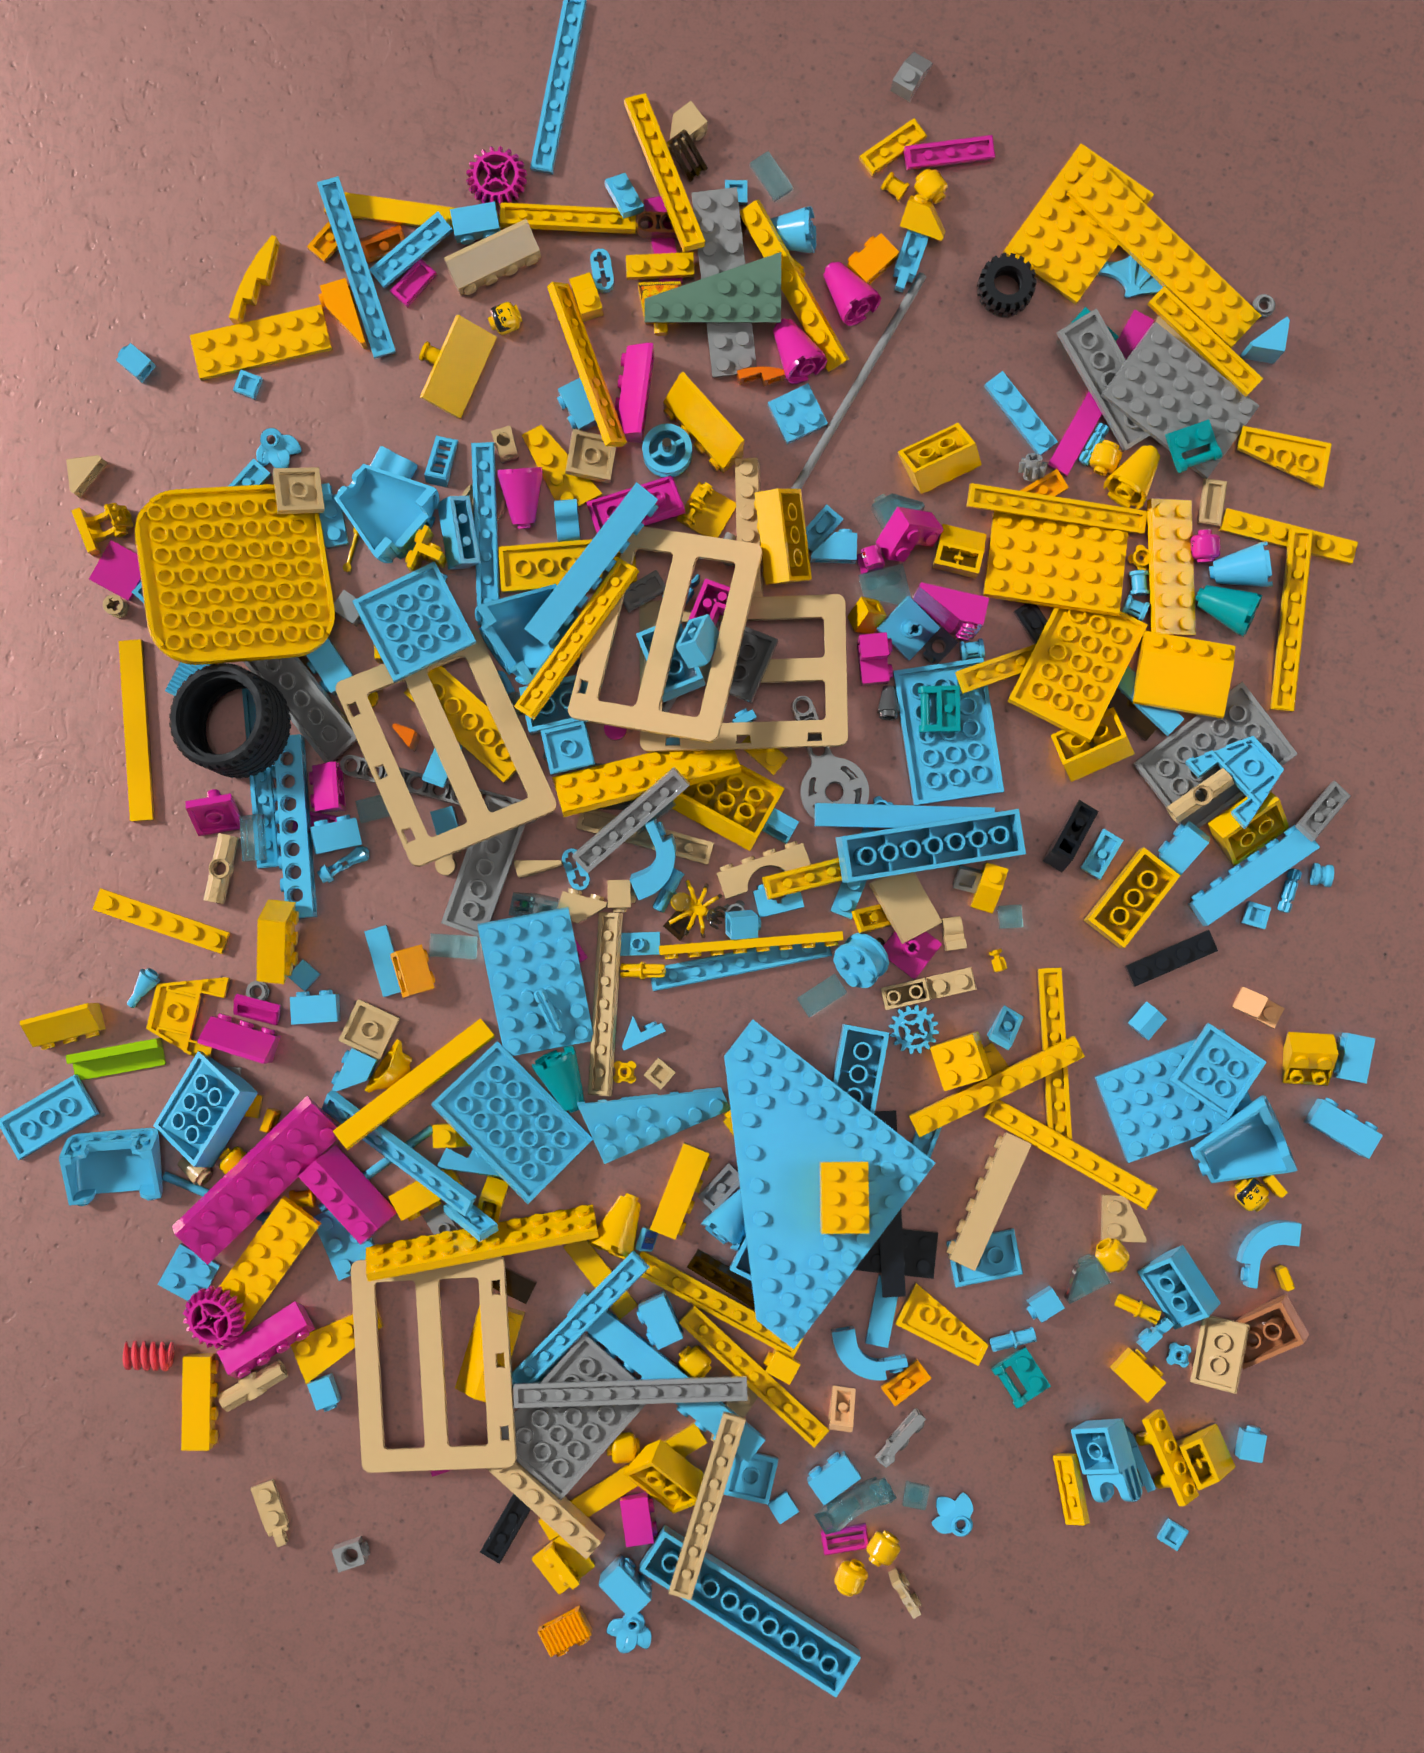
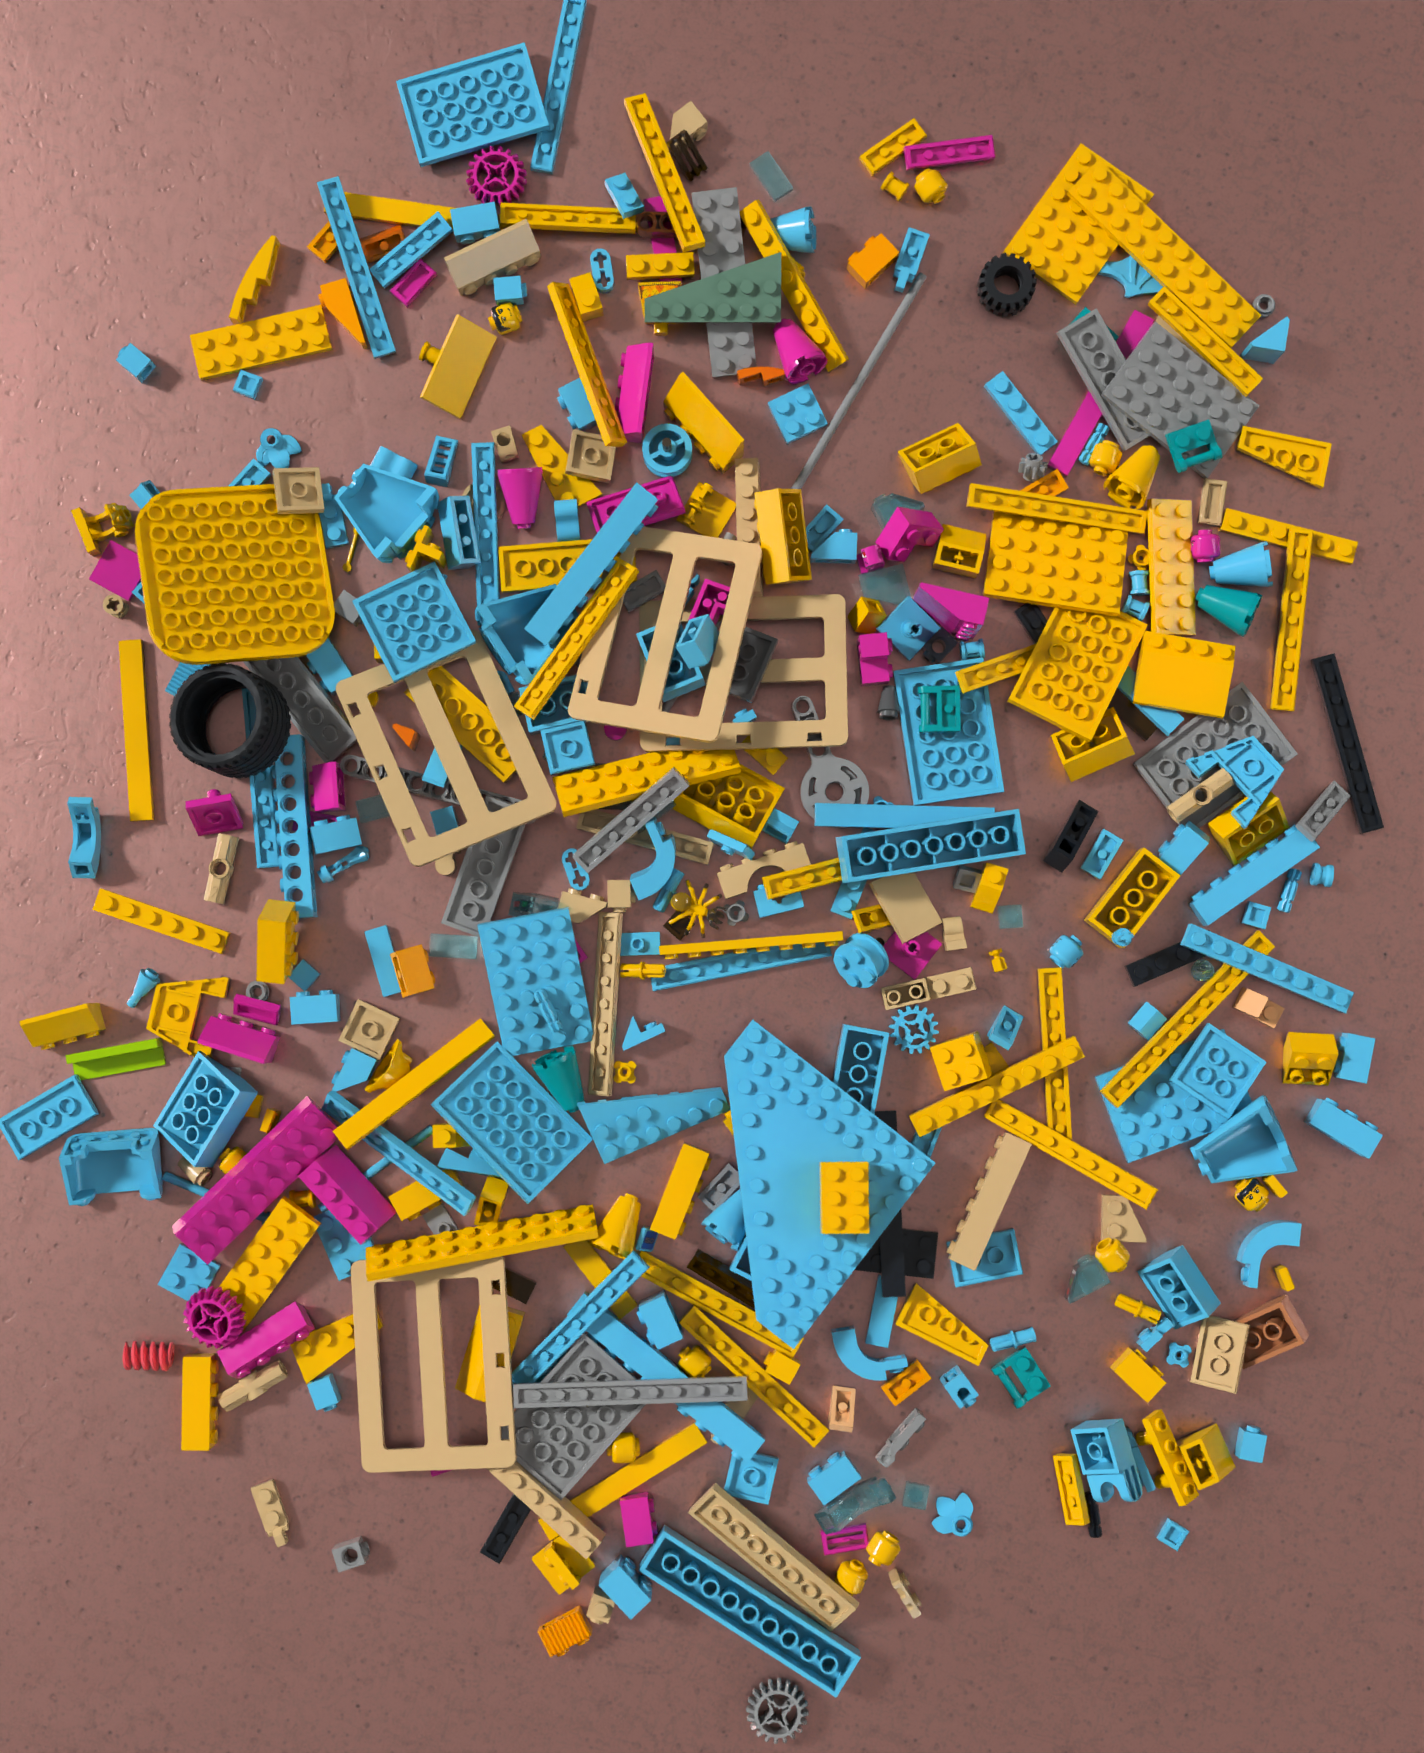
(83, 472): tan slope -> none
(86, 837): none -> medium azure arch
(144, 493): none -> medium azure piece
(253, 837): clear light blue tile -> none
(472, 104): none -> medium azure plate
(475, 1222): medium azure hinge -> none
(509, 290): none -> medium azure brick
(531, 867): tan slope -> none
(600, 1607): none -> tan brick
(630, 1635): medium azure plate -> none
(659, 1073): tan plate -> none
(666, 1476): yellow slope -> none
(707, 1505): tan plate -> none
(730, 845): none -> medium azure plate
(741, 189): medium azure plate -> none
(742, 924): medium azure brick -> none
(773, 1557): none -> tan plate
(783, 1507): medium azure tile -> none
(787, 1728): none -> light grey gear
(821, 995): clear light blue tile -> none
(850, 293): dark pink cone -> none
(910, 76): light grey slope -> none
(922, 217): yellow slope -> none
(957, 1382): none -> medium azure brick
(1044, 1304): medium azure brick -> none
(1066, 951): none -> medium azure head
(1095, 1529): none -> black axle
(1122, 937): none -> medium azure axle
(1179, 1026): none -> yellow plate
(1202, 965): none -> clear light blue plate
(1267, 968): none -> medium azure plate
(1347, 743): none -> black tile

